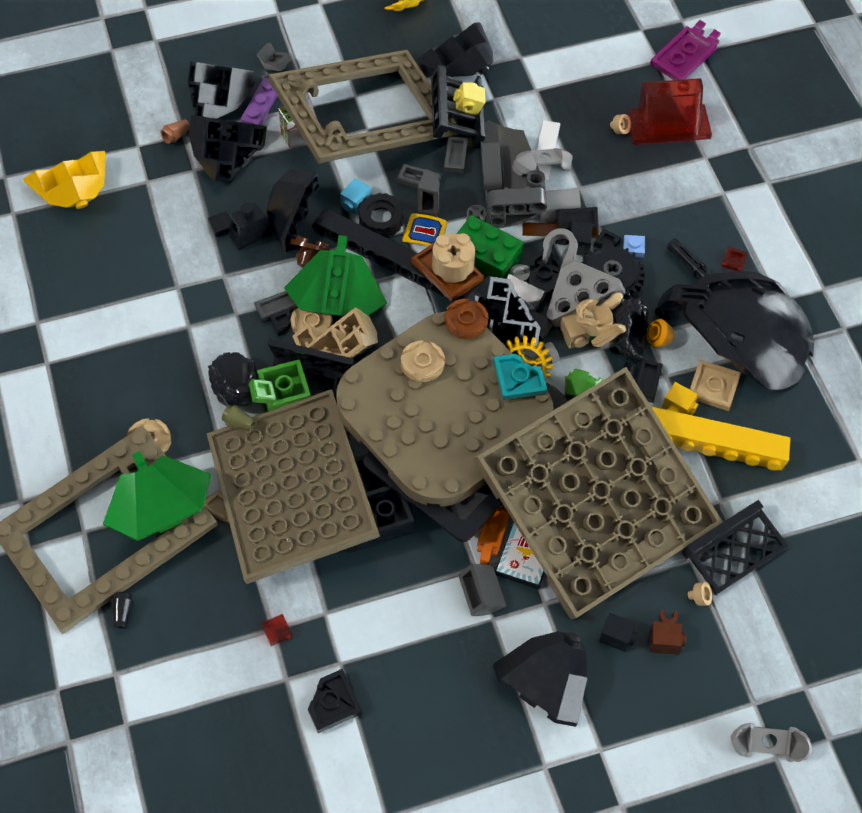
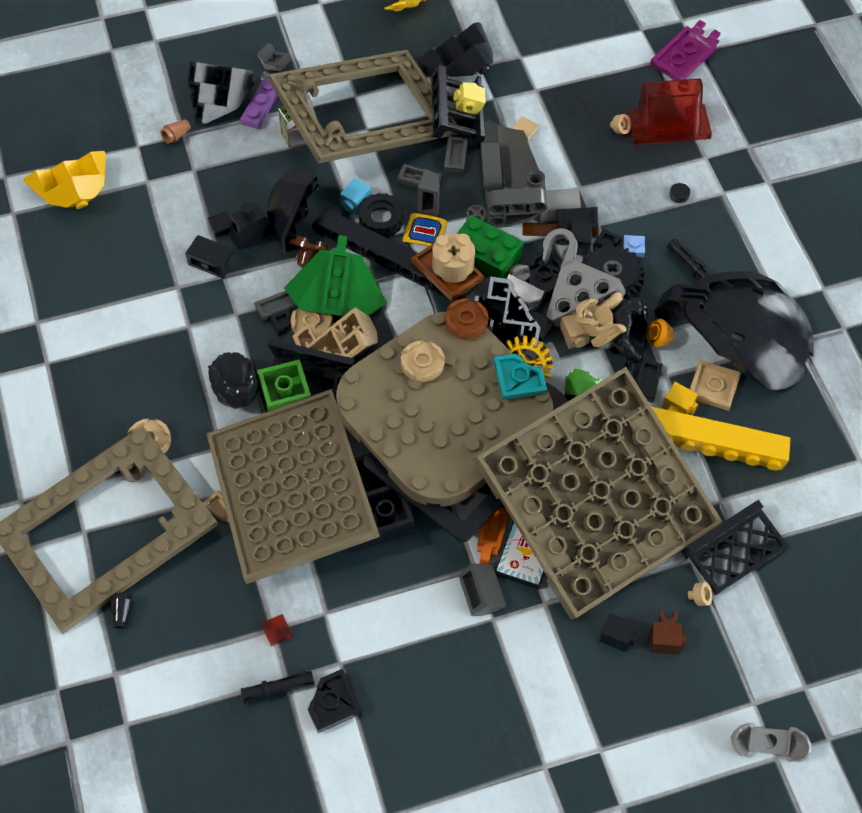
(156, 497): green panel -> none
(209, 256): none -> black panel
(224, 145): black brick -> none
(237, 418): olive cone -> none
(262, 391): bright green tile -> none
(276, 687): none -> black pin
(527, 125): none -> tan tile
(528, 160): light grey piece -> none
(547, 140): white sticker -> none
(548, 674): black brick -> none
(679, 193): none -> black tile
(734, 259): clear red tile -> none

